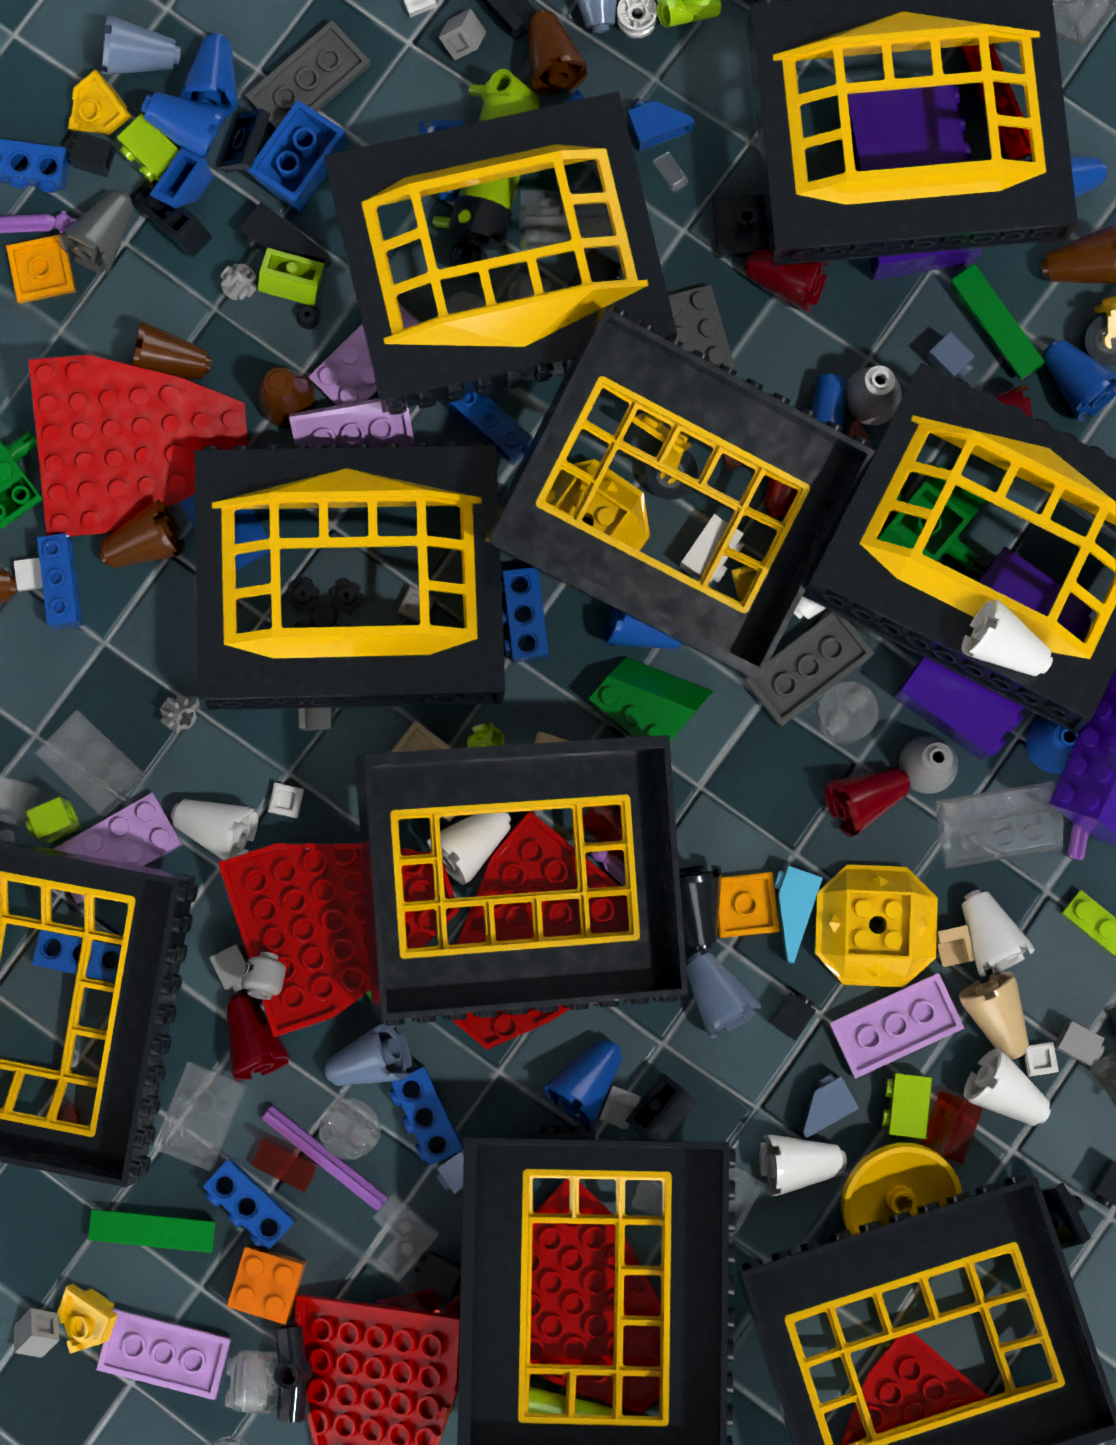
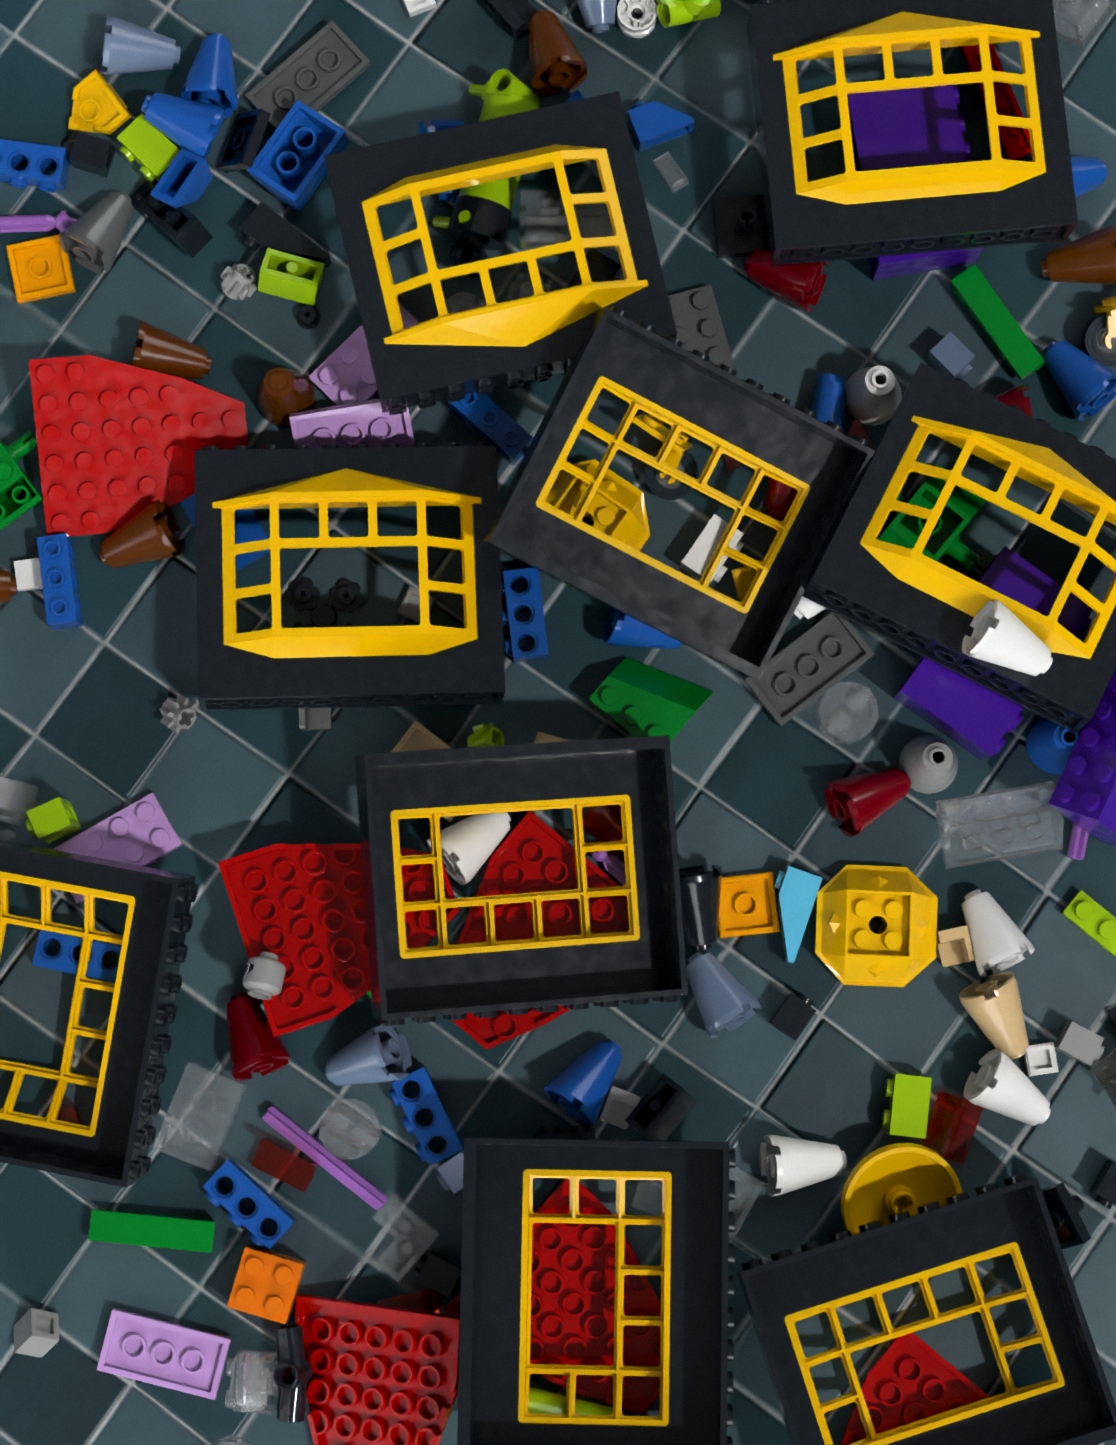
(86, 1317): yellow plate -> none
(90, 763): clear brick -> none
(216, 826): white cone -> none
(230, 967): light grey brick -> none
(286, 800): white tile -> none
(462, 34): light grey panel -> none
(827, 1105): sand blue slope -> none
(896, 1025): lavender plate -> none

